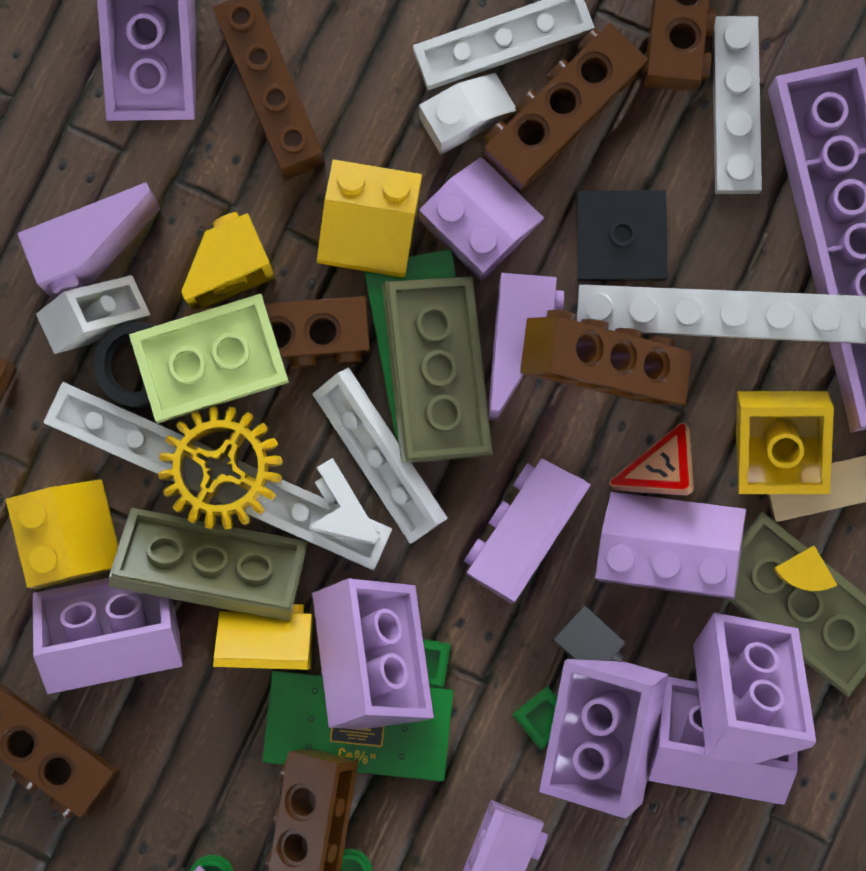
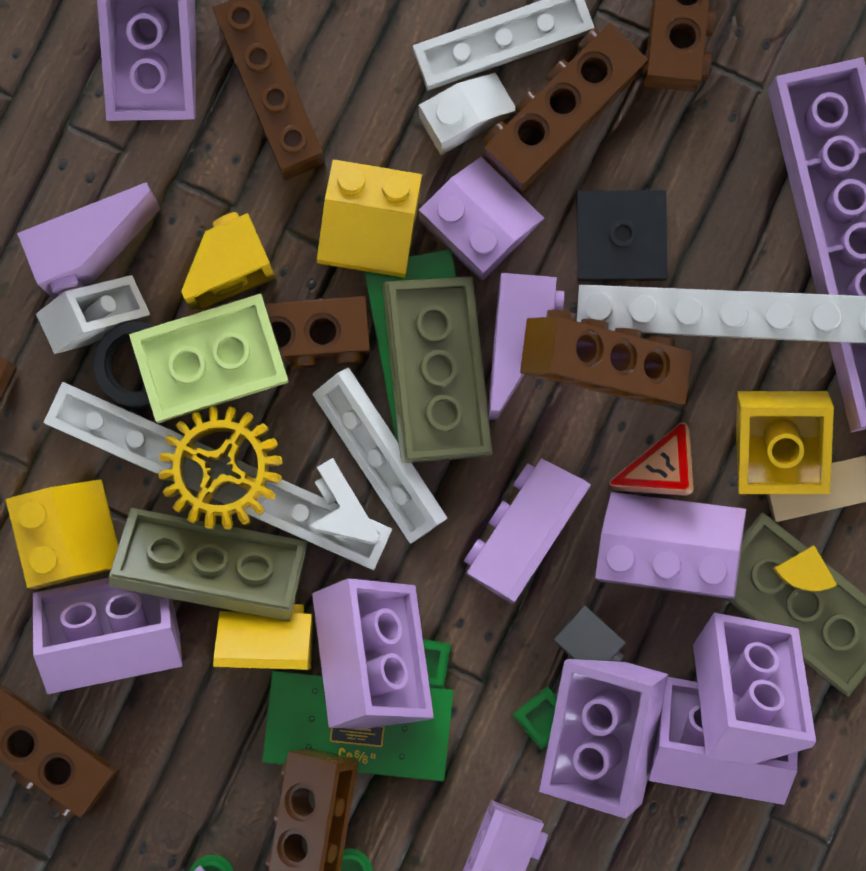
(736, 105): white plate -> none

